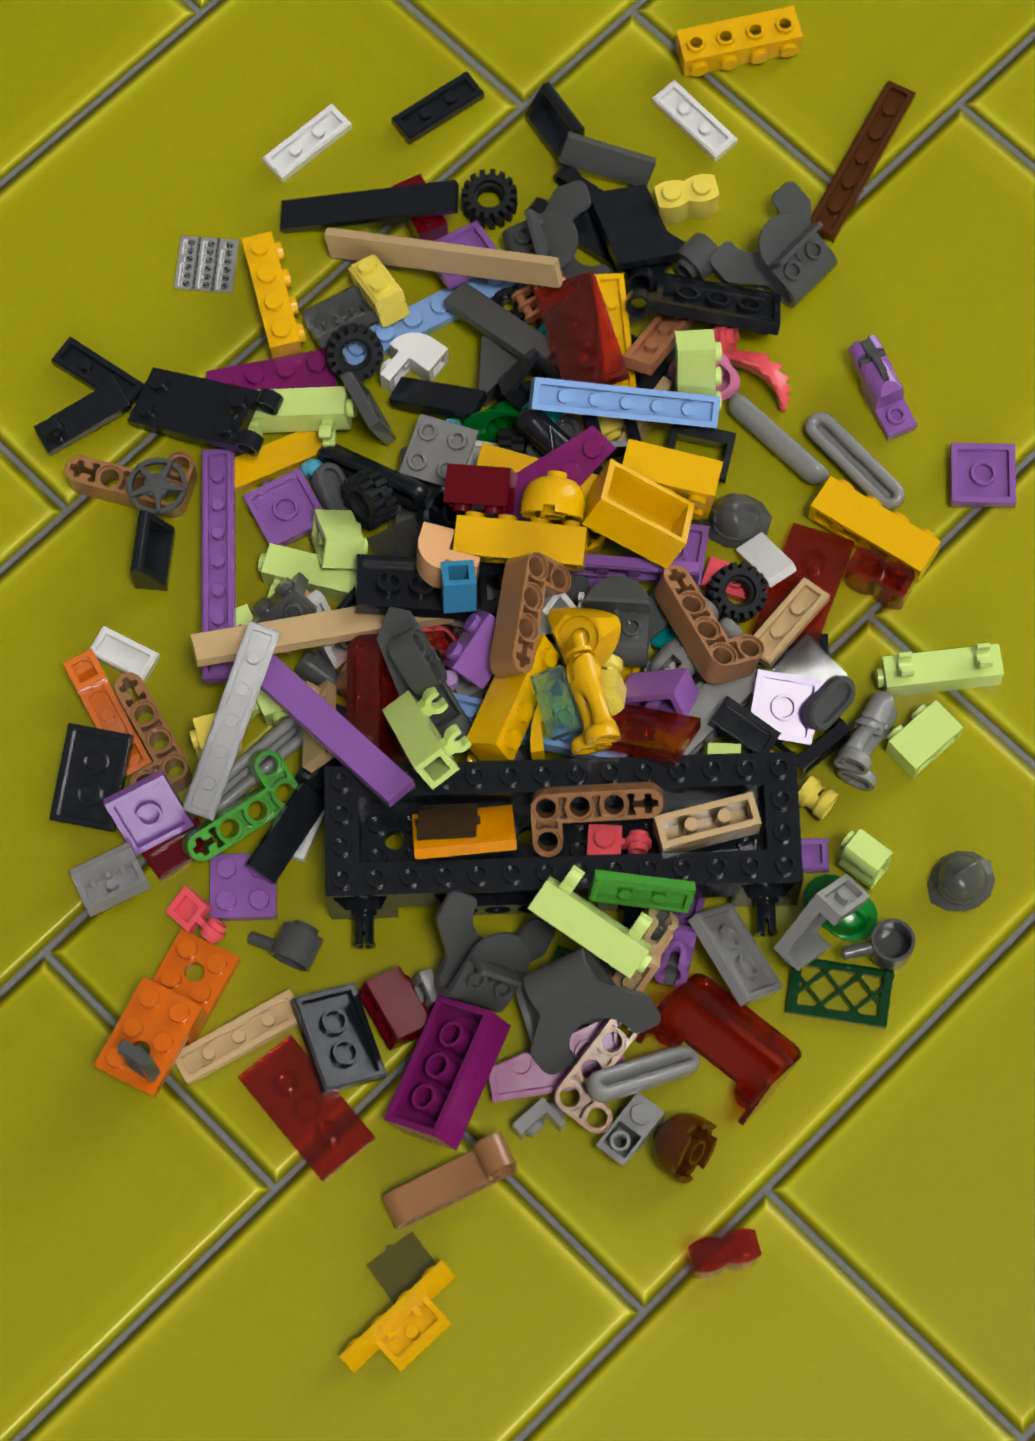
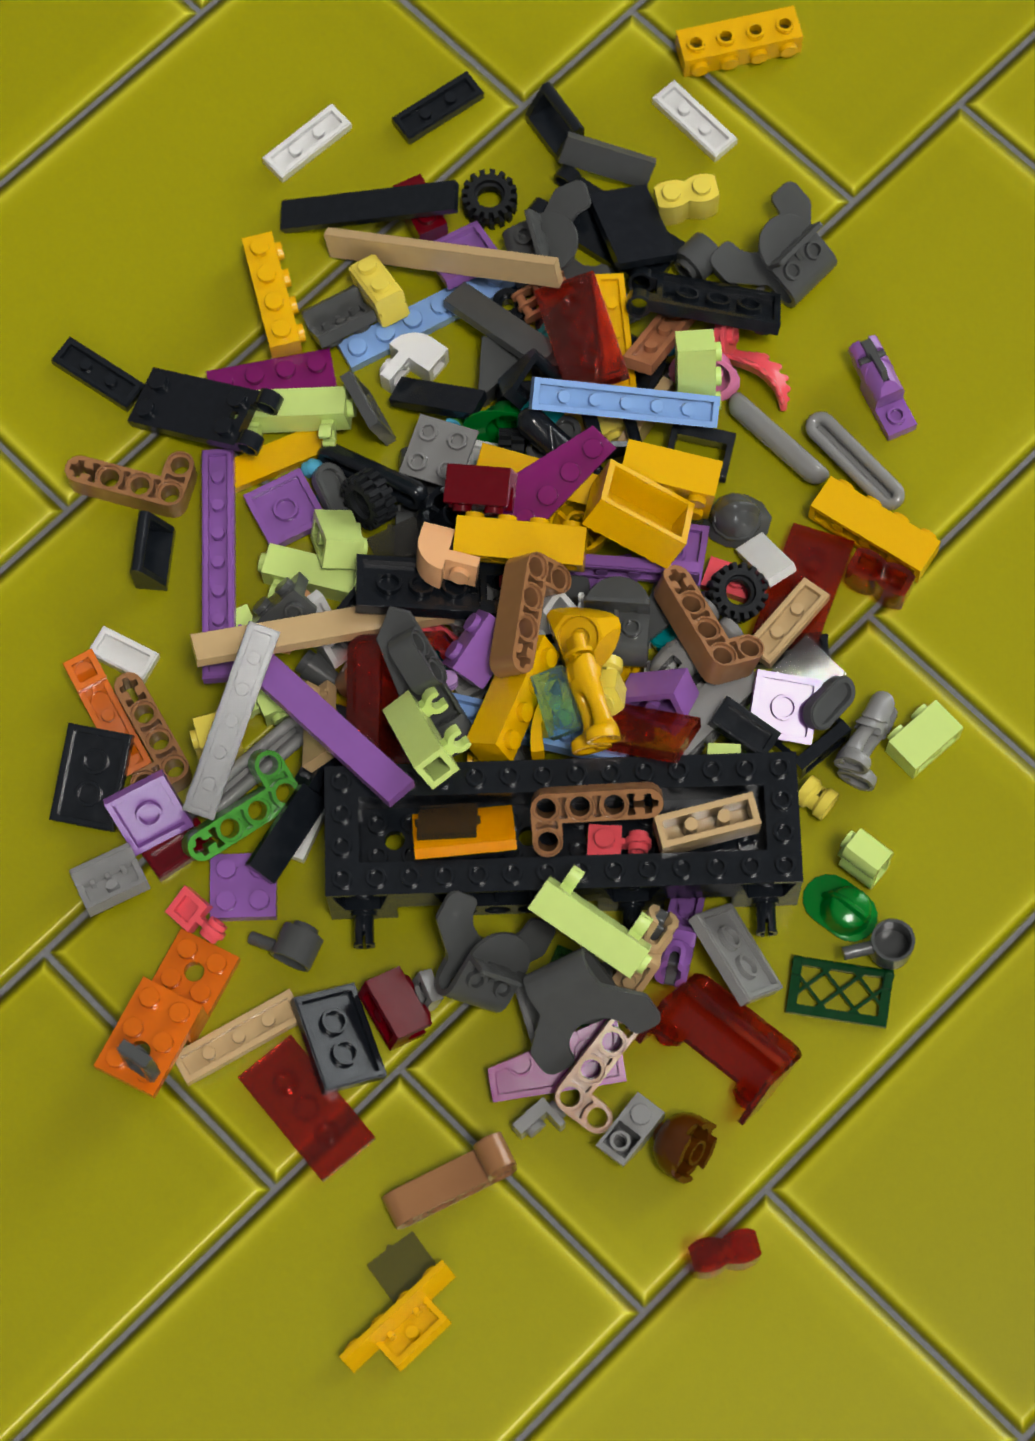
(83, 417): black hinge -> none
(157, 485): dark grey wheel -> none
(206, 264): light grey sticker -> none
(354, 333): black tyre -> none
(447, 1072): magenta brick -> none
(458, 586): dark azure brick -> none
(554, 498): yellow cylinder -> none
(641, 891): bright green tile -> none
(642, 1073): light grey piece -> none
(815, 855): medium lavender tile -> none
(834, 903): light grey panel -> none
(862, 159): reddish brown tile -> none
(940, 670): yellowish green brick -> none
(961, 881): dark grey piece -> none
(982, 475): medium lavender plate -> none

